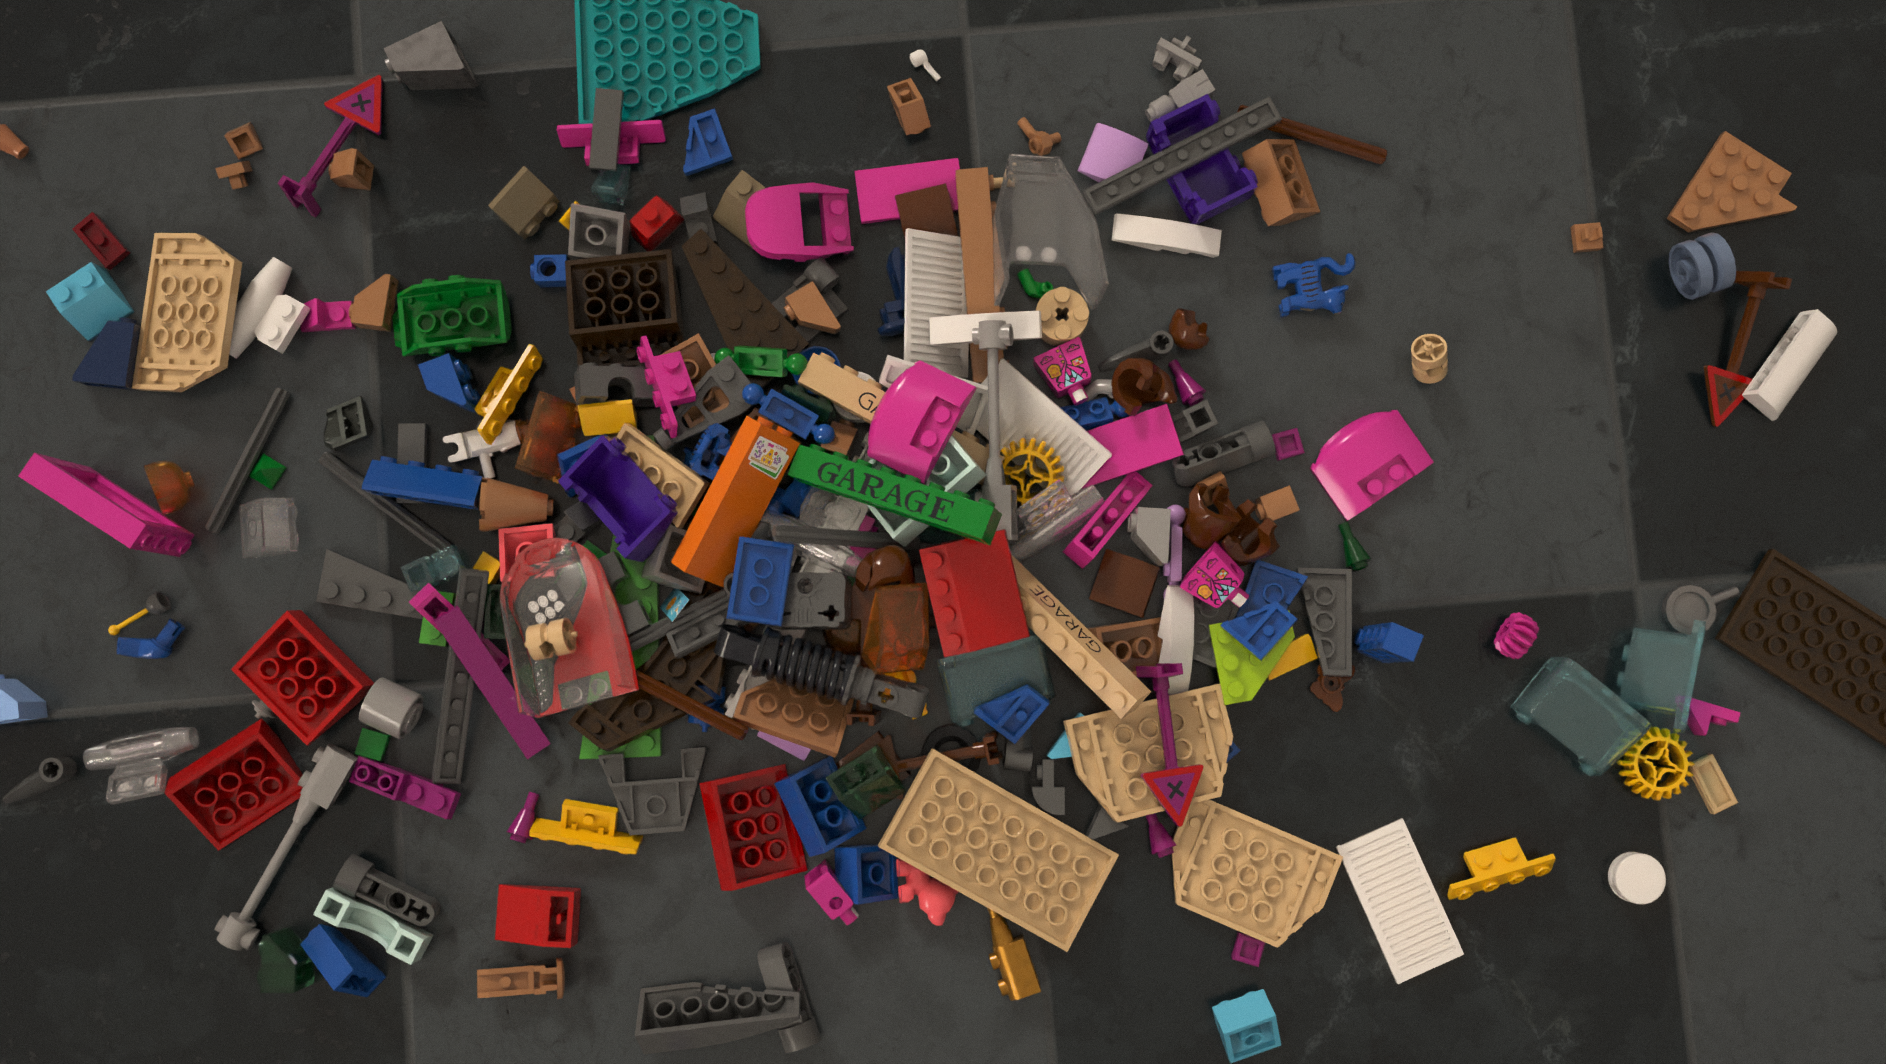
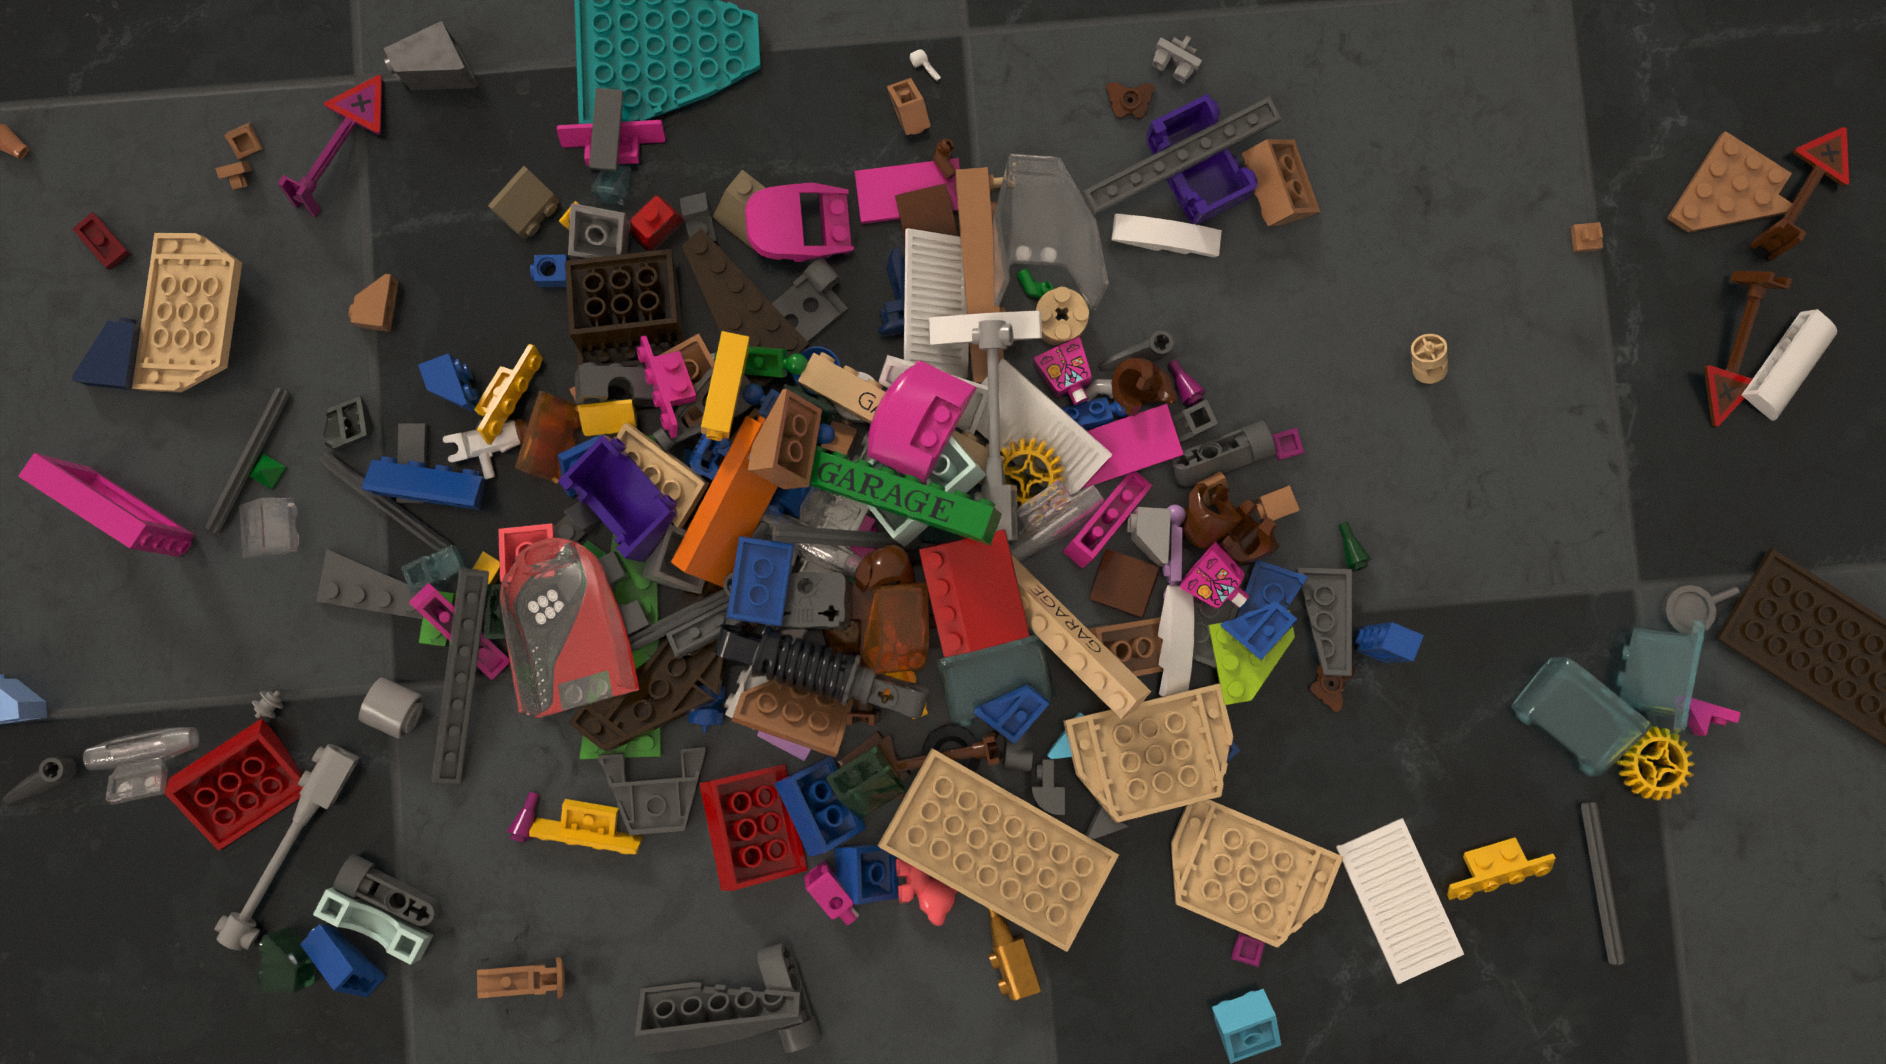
(89, 300): medium azure slope -> none
(152, 647): blue arm -> none
(155, 604): dark grey hinge -> none
(169, 485): clear orange cylinder -> none
(266, 311): white plate -> none
(302, 676): red slope -> none
(327, 316): dark pink slope -> none
(351, 170): medium nougat slope -> none
(372, 744): green tile -> none
(405, 787): magenta slope -> none
(451, 316): green slope -> none
(491, 681): magenta slope -> none
(511, 505): medium nougat cone -> none
(538, 915): red slope -> none
(555, 638): tan wheel -> none
(674, 604): medium azure sticker -> none
(691, 706): reddish brown axle -> none
(705, 144): blue wing -> none
(725, 386): none -> yellow slope
(787, 442): none -> medium nougat slope
(811, 310): medium nougat slope -> none
(942, 157): none -> reddish brown arm
(1040, 141): medium nougat piece -> none
(1110, 152): lavender slope -> none
(1119, 98): none -> reddish brown animal
(1160, 839): magenta cone -> none
(1174, 784): magenta piece -> none
(1184, 93): light grey piece -> none
(1186, 331): reddish brown hair -> none
(1297, 654): yellow slope -> none
(1308, 286): blue animal -> none
(1328, 139): reddish brown axle -> none
(1369, 461): dark pink slope -> none
(1516, 635): dark pink gear -> none
(1603, 883): none -> dark grey axle
(1637, 878): white head -> none
(1702, 266): sand blue wheel -> none
(1712, 784): tan tile -> none
(1827, 156): none -> reddish brown piece

